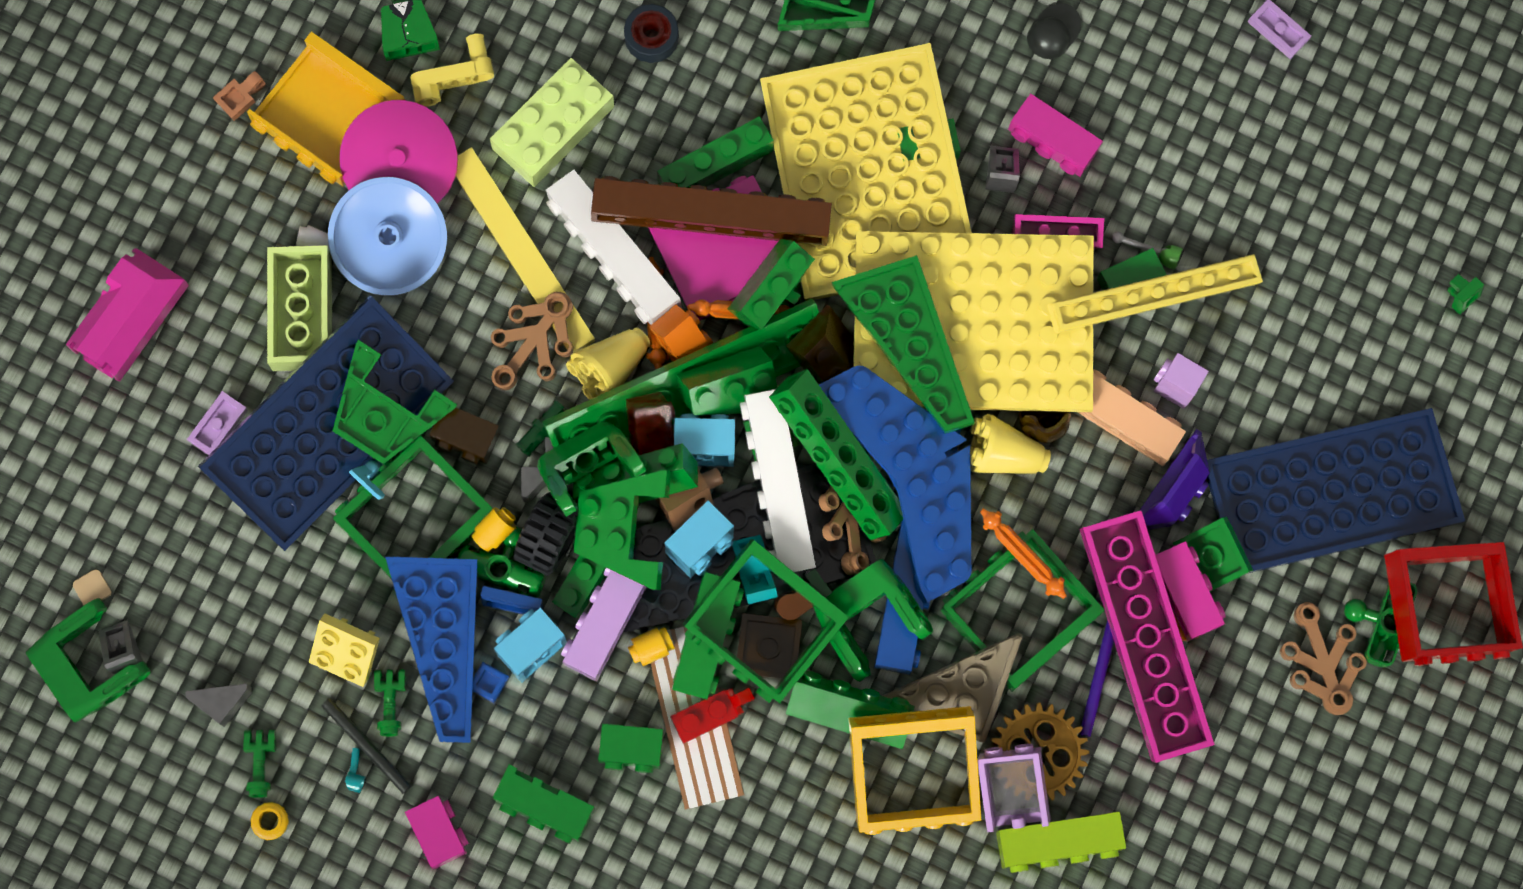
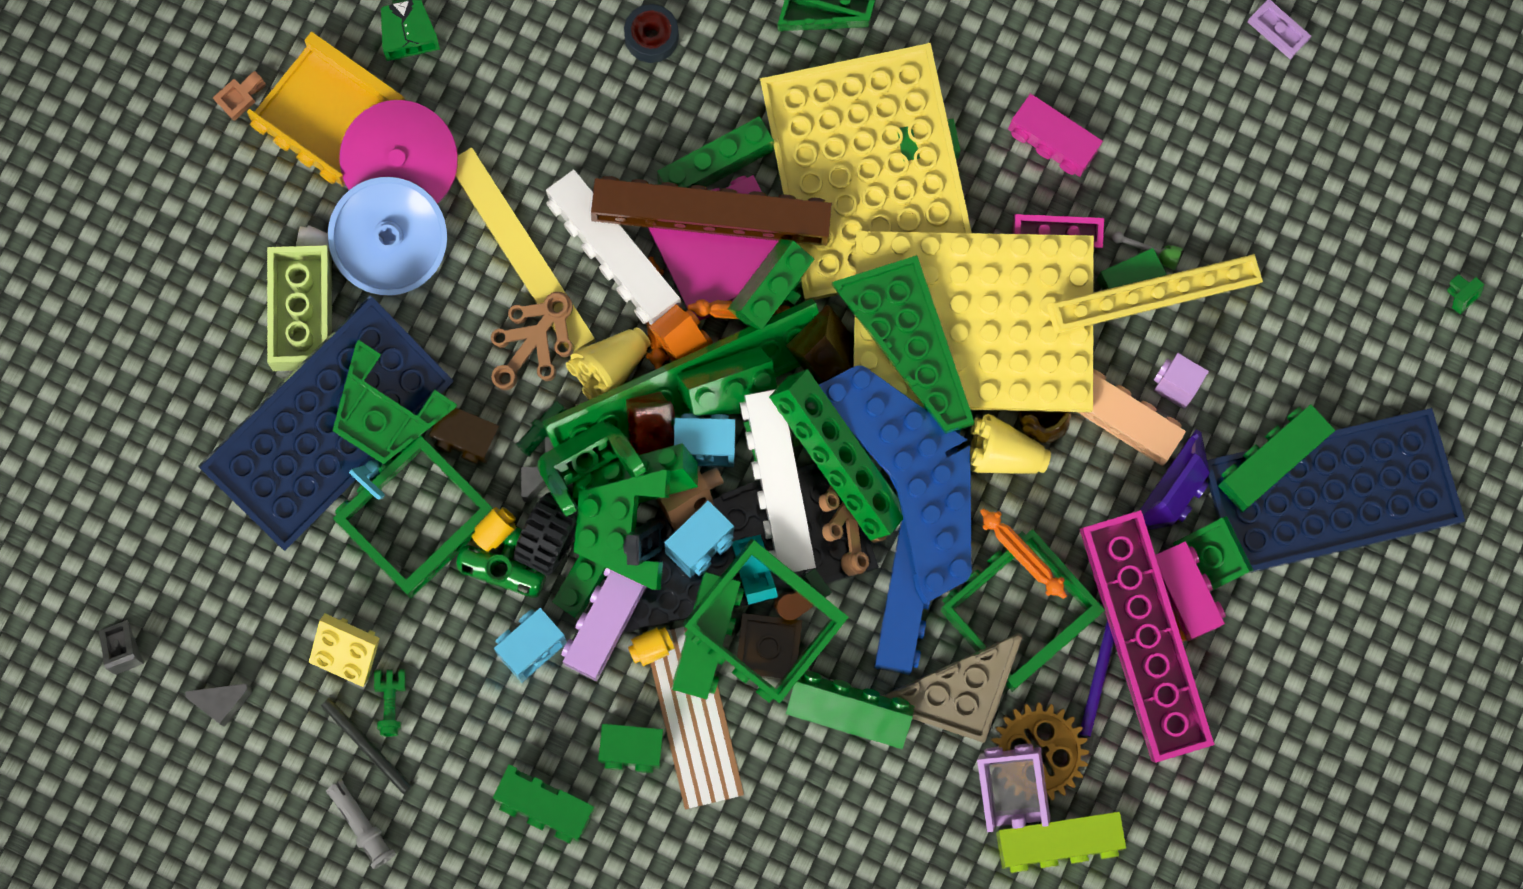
(64, 677): green connector -> none
(92, 587): tan piece -> none
(127, 314): dark pink brick -> none
(217, 423): lavender plate -> none
(257, 816): yellow piece -> none
(258, 787): green hinge -> none
(354, 781): teal hand -> none
(367, 836): none -> light grey pin
(429, 82): light yellow beam -> none
(436, 831): dark pink brick -> none
(439, 618): blue wing -> none
(489, 682): blue tile -> none
(509, 601): blue tile -> none
(552, 122): yellowish green brick -> none
(645, 541): none -> black hinge
(710, 713): red hinge -> none
(859, 594): green connector -> none
(914, 723): yellow window -> none
(1003, 169): flat silver slope -> none
(1054, 31): pearl dark grey cap -> none
(1275, 458): none -> green brick
(1324, 663): medium nougat plant -> none
(1381, 637): green piece -> none
(1499, 592): red window -> none

